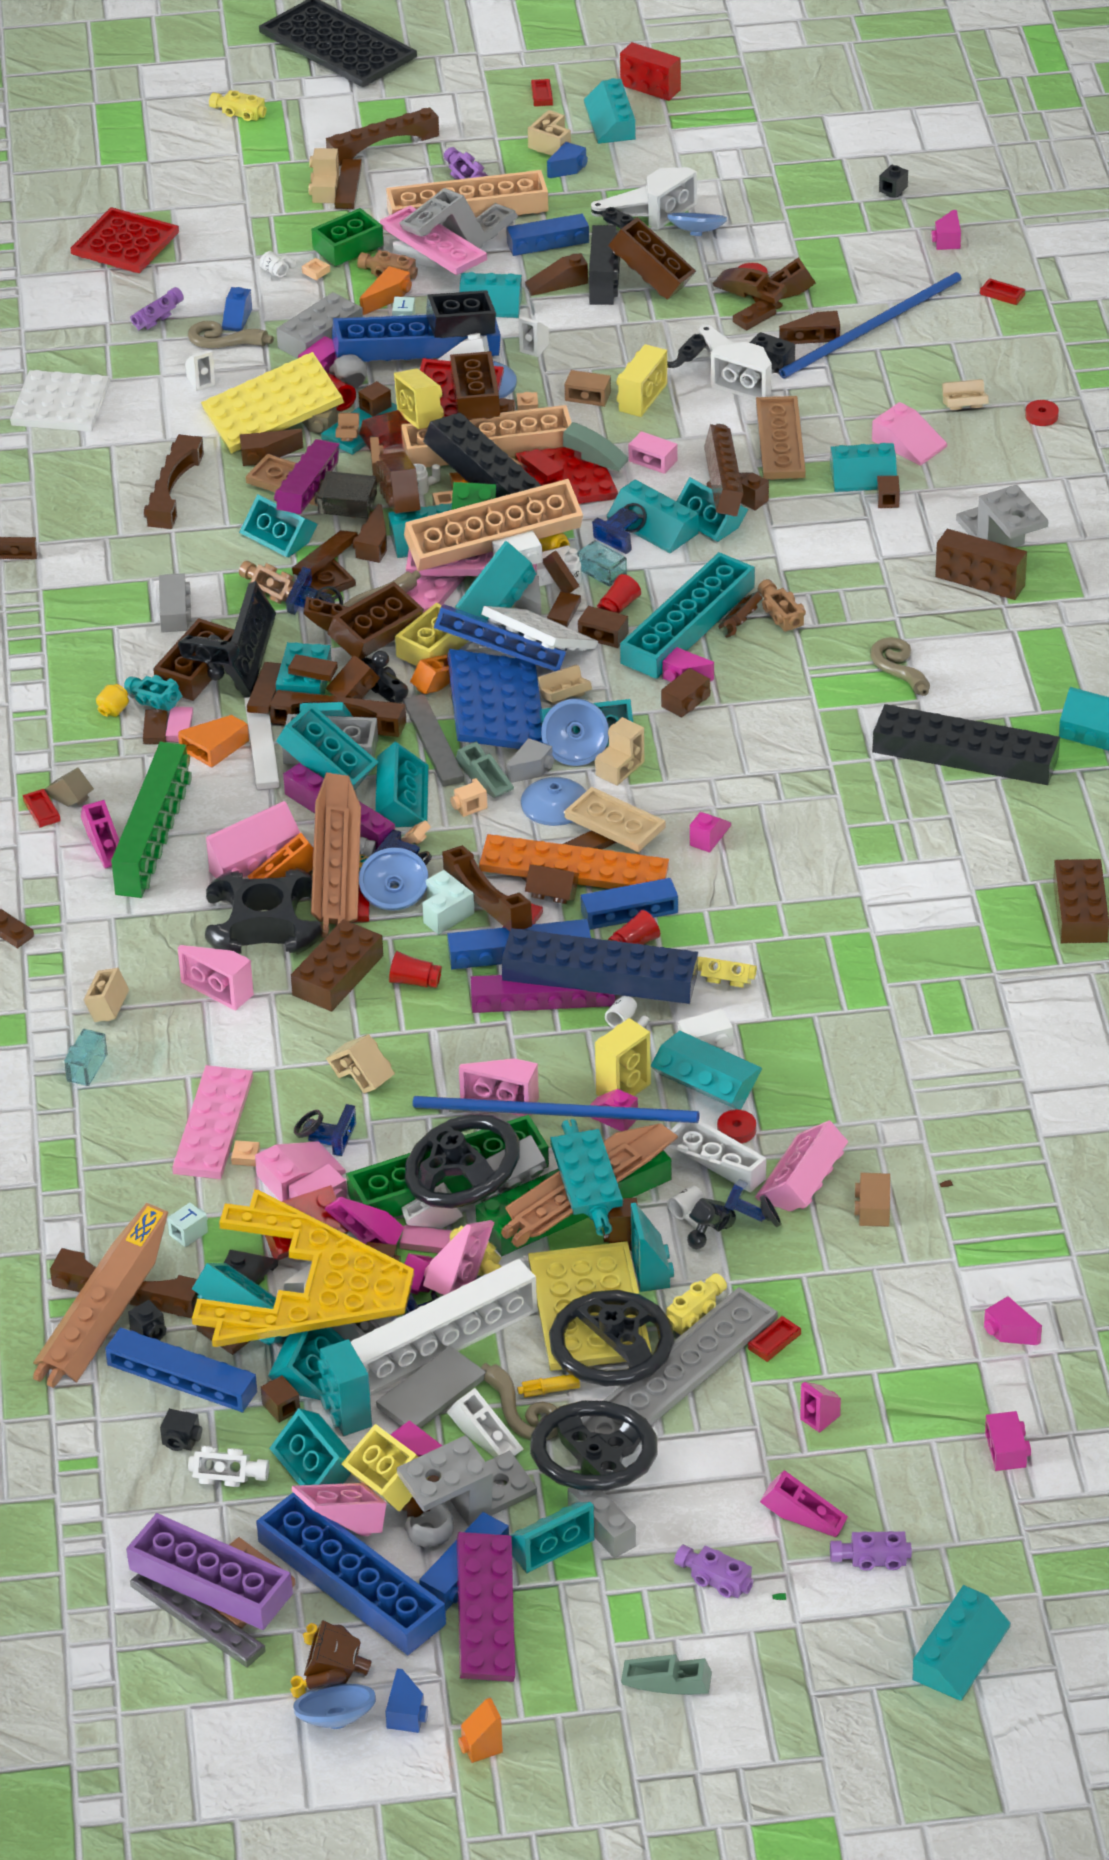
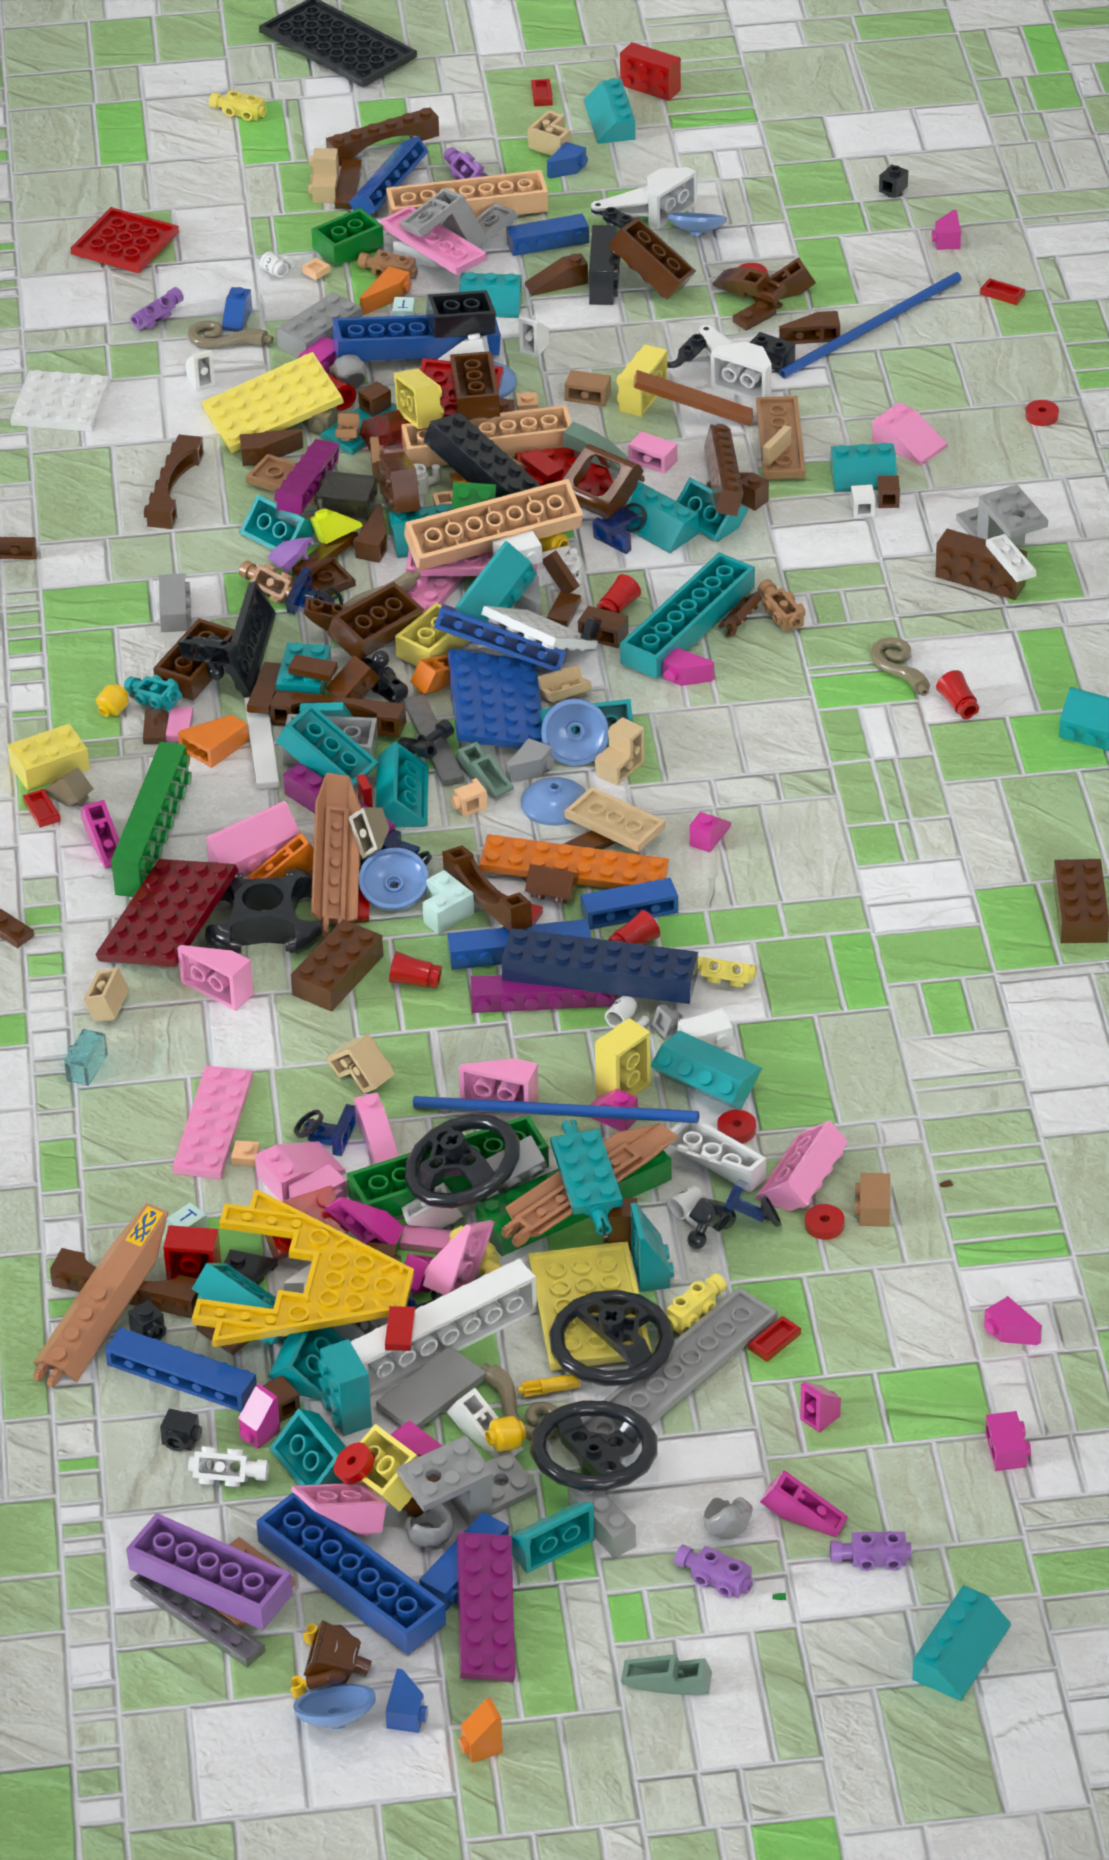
(48, 756): none -> light yellow brick
(166, 912): none -> dark red plate
(189, 1250): none -> red brick
(259, 1417): none -> dark pink slope
(289, 552): none -> medium lavender slope
(332, 525): none -> neon yellow slope
(354, 1463): none -> red piece
(364, 790): none -> red tile
(369, 829): none -> dark tan slope
(375, 1127): none -> bright pink slope
(390, 174): none -> blue brick
(400, 1328): none -> red tile
(416, 833): light nougat plate -> none
(424, 745): none -> black bar
(505, 1434): none -> yellow head
(591, 628): none -> black tile
(602, 562): clear light blue brick -> none
(619, 491): none -> reddish brown piece
(666, 1020): none -> light grey tile
(685, 692): reddish brown brick -> none
(693, 398): none -> dark orange tile
(727, 1519): none -> light grey hair
(777, 445): none -> tan tile
(824, 1221): none -> red piece
(862, 501): none -> white brick
(958, 694): none -> red plant
(964, 393): tan bracket -> none
(966, 744): black brick -> none
(1010, 558): none -> white tile

